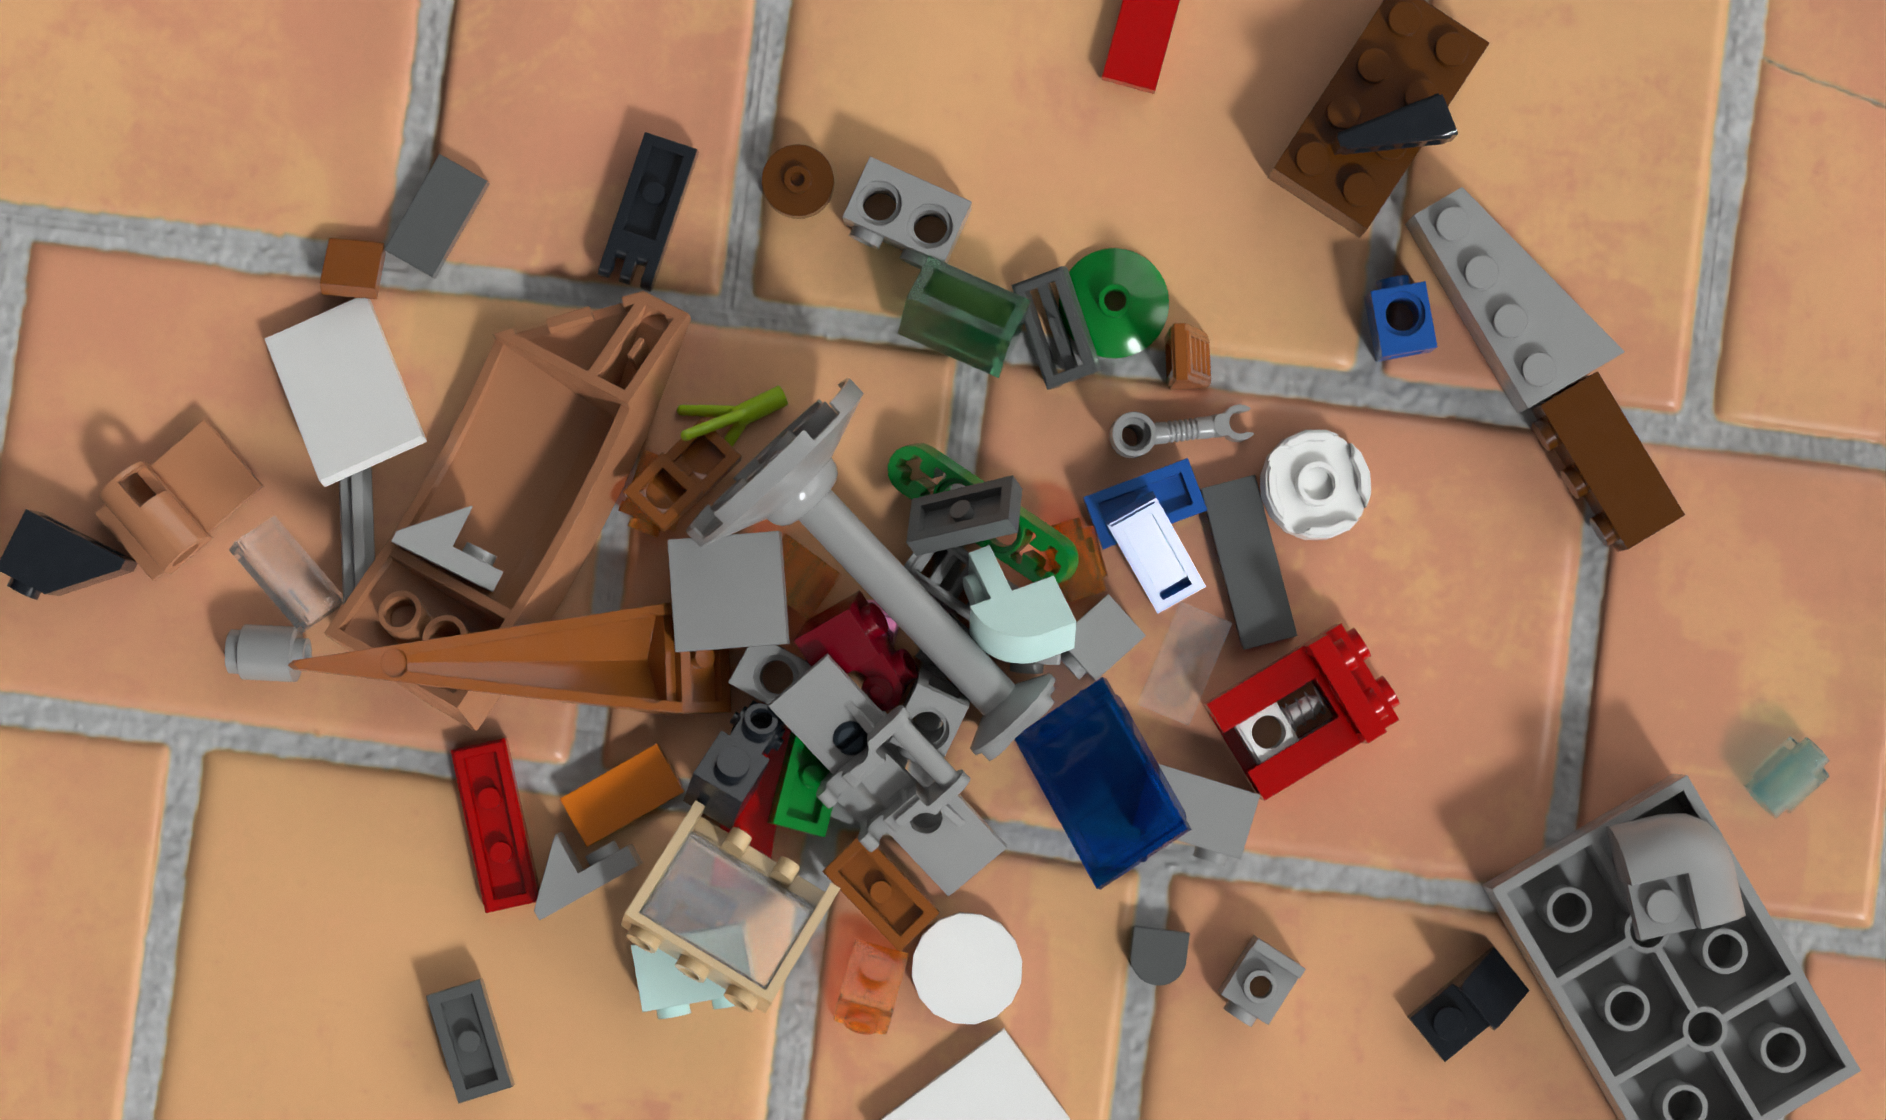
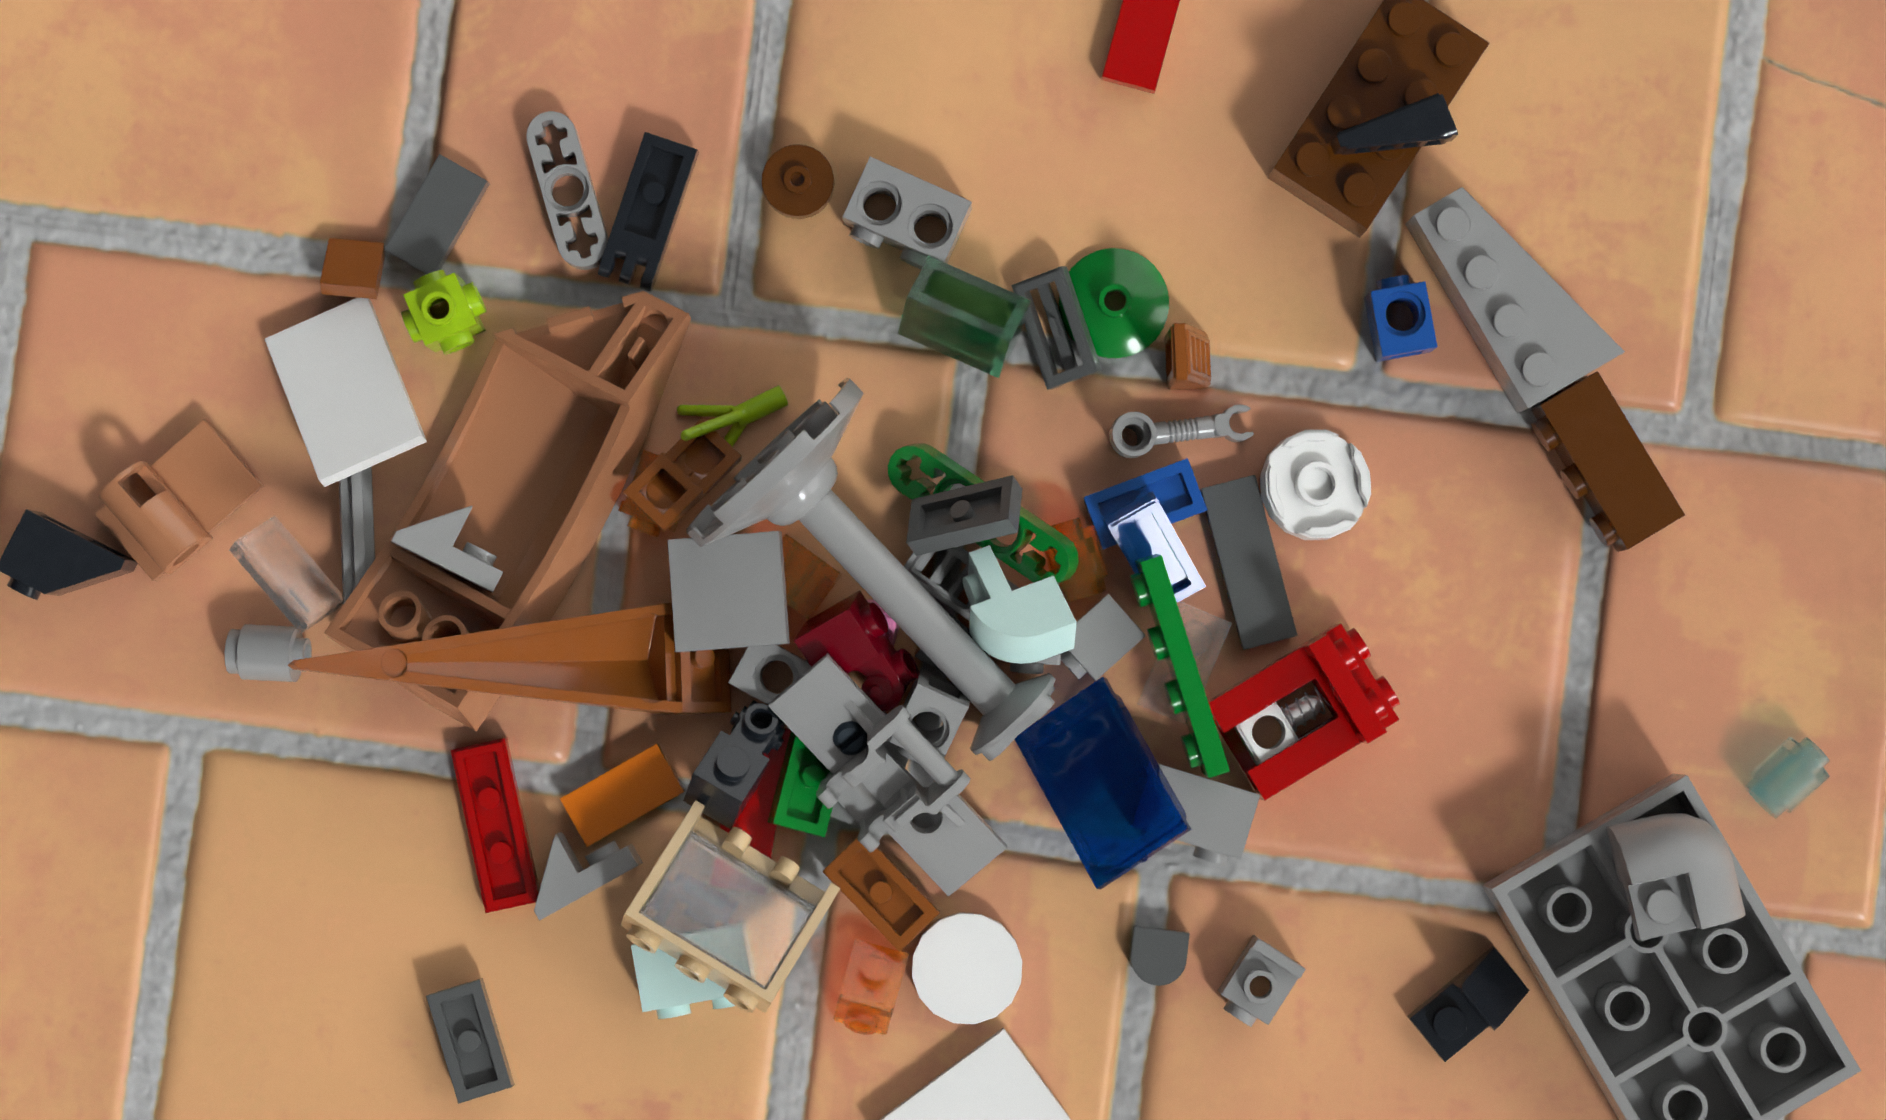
(458, 326): none -> lime brick
(542, 155): none -> light grey beam
(1185, 689): none -> green plate

